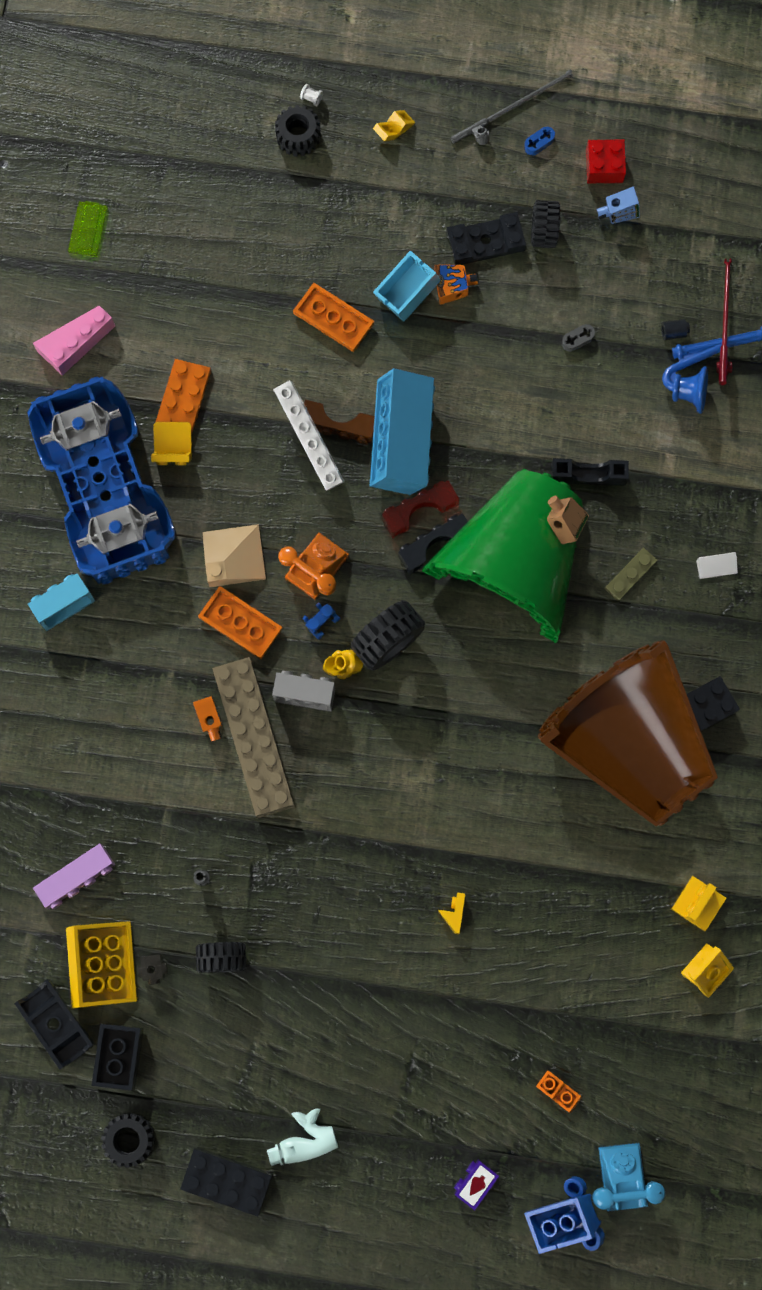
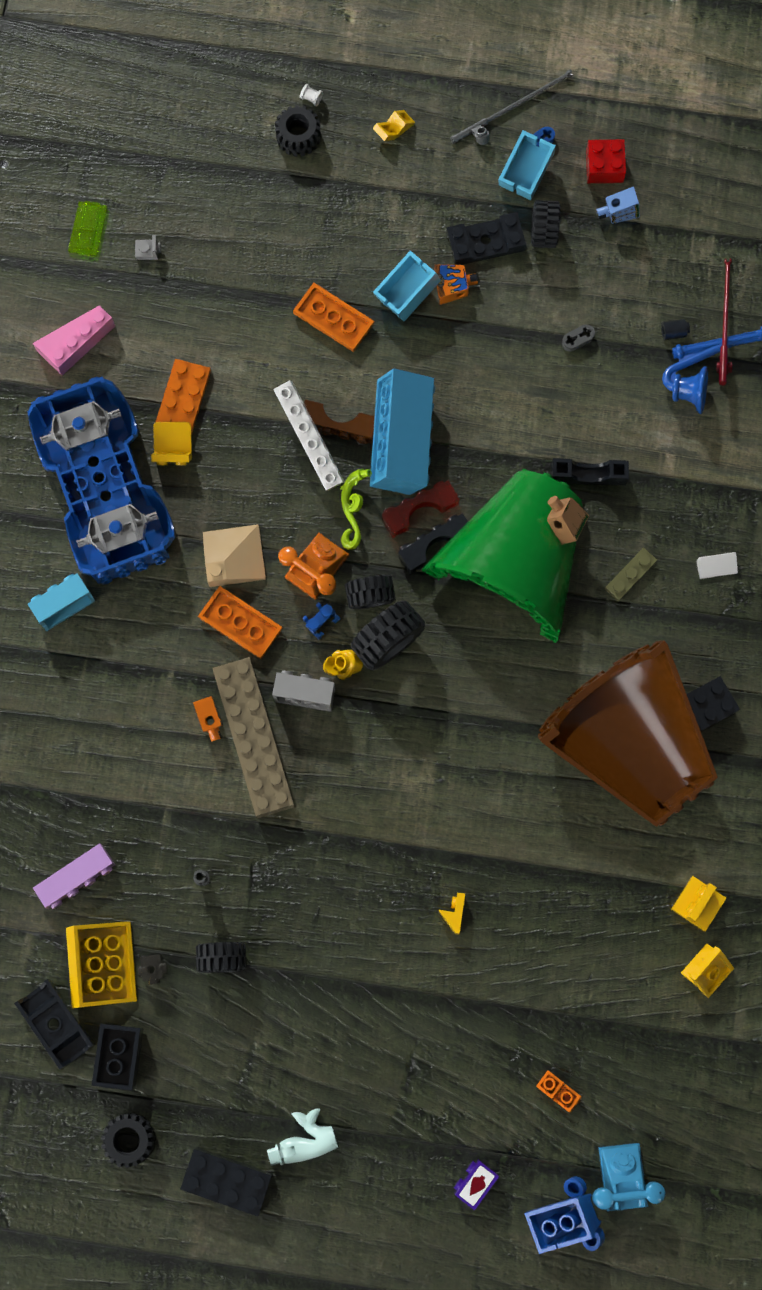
(147, 249): none -> light grey bracket
(349, 509): none -> lime plant
(370, 592): none -> black tyre
(526, 165): none -> medium azure piece

